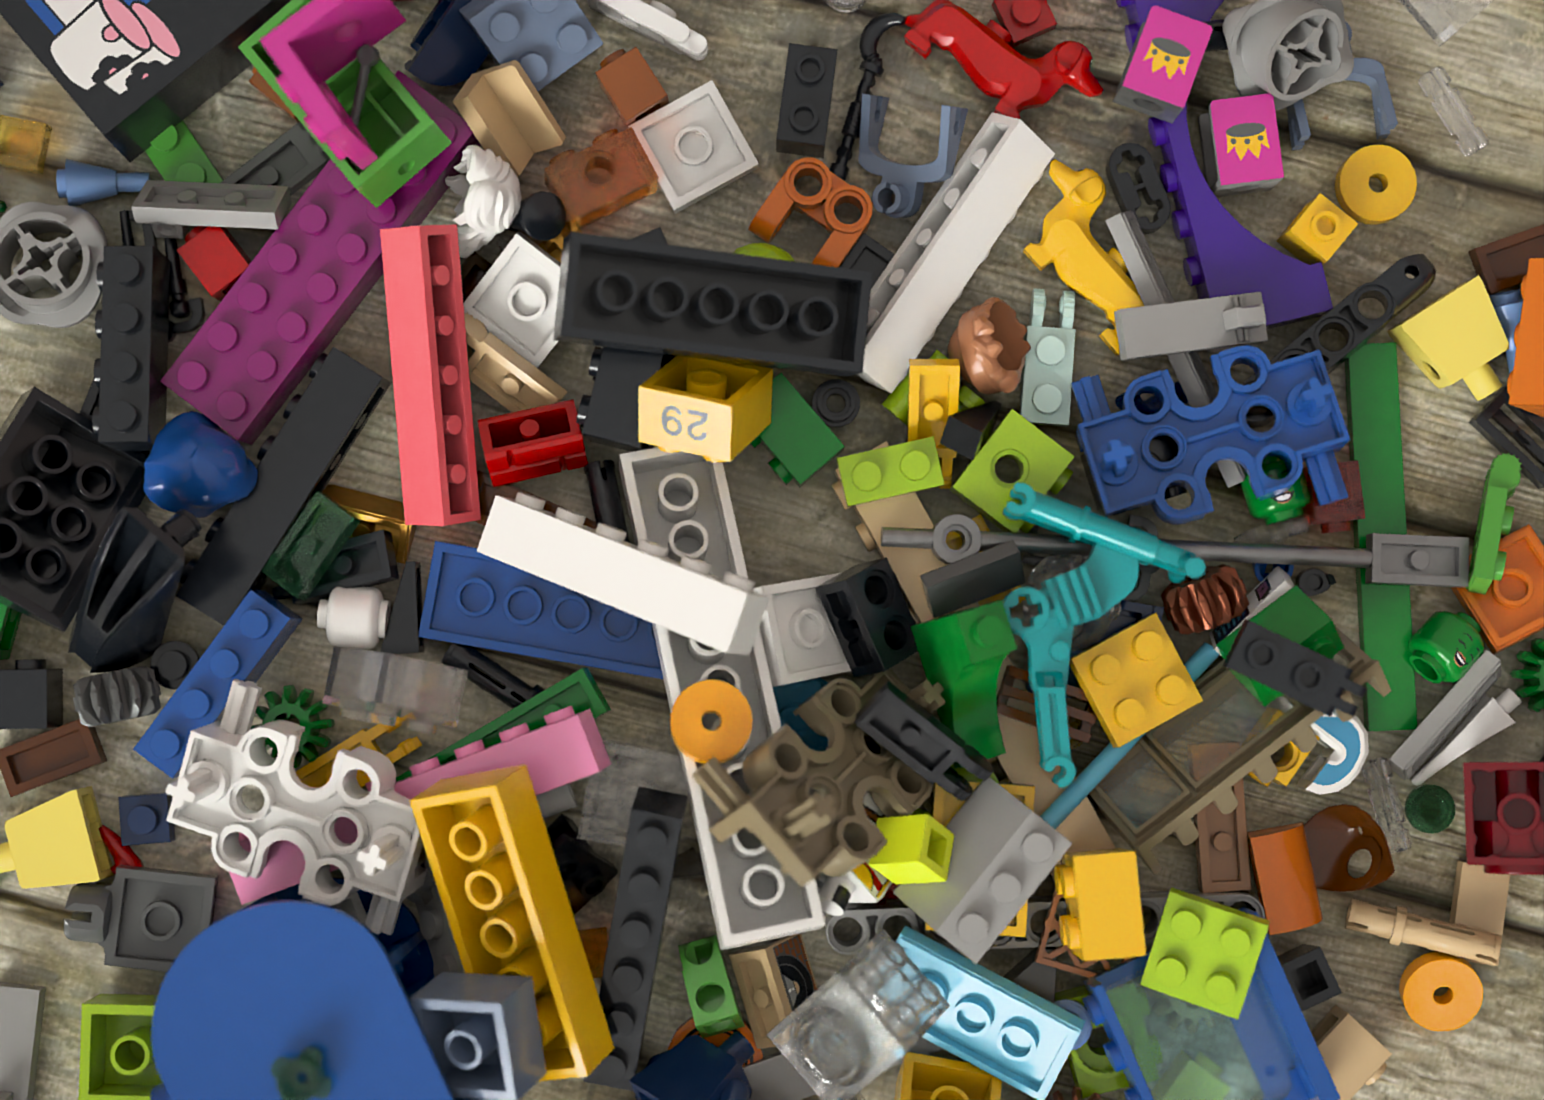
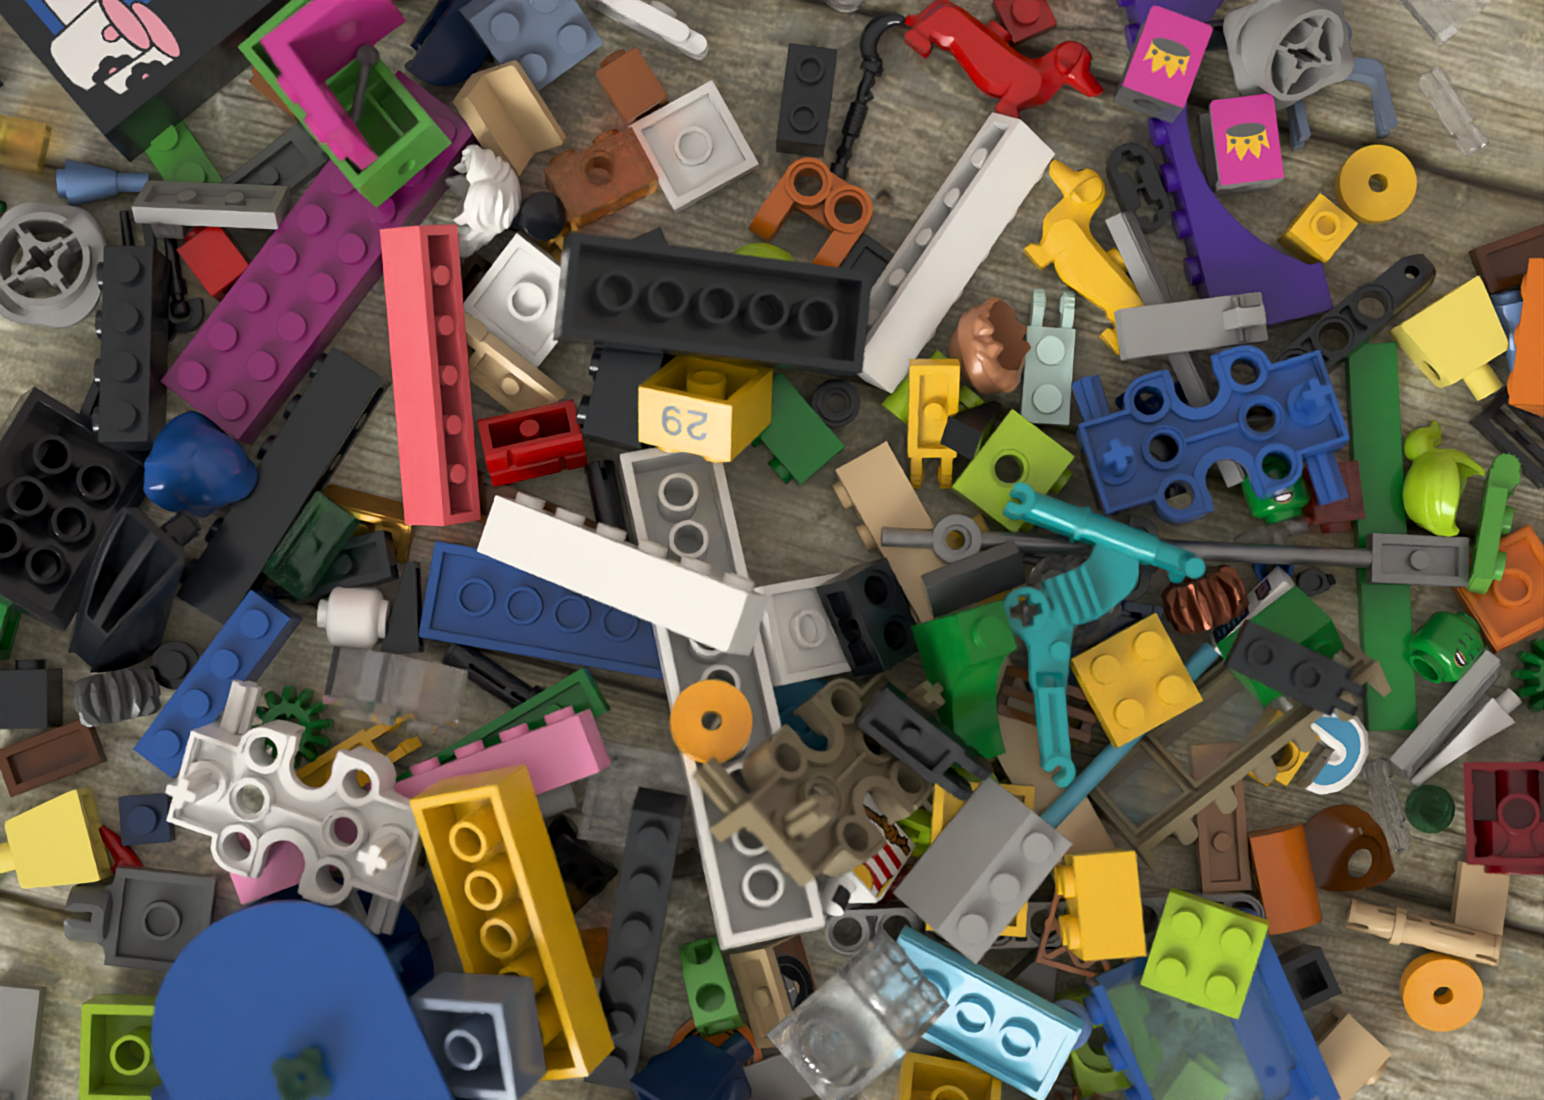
(890, 471): lime plate -> none
(903, 179): sand blue piece -> none
(915, 849): neon yellow brick -> none
(1435, 480): none -> lime hair

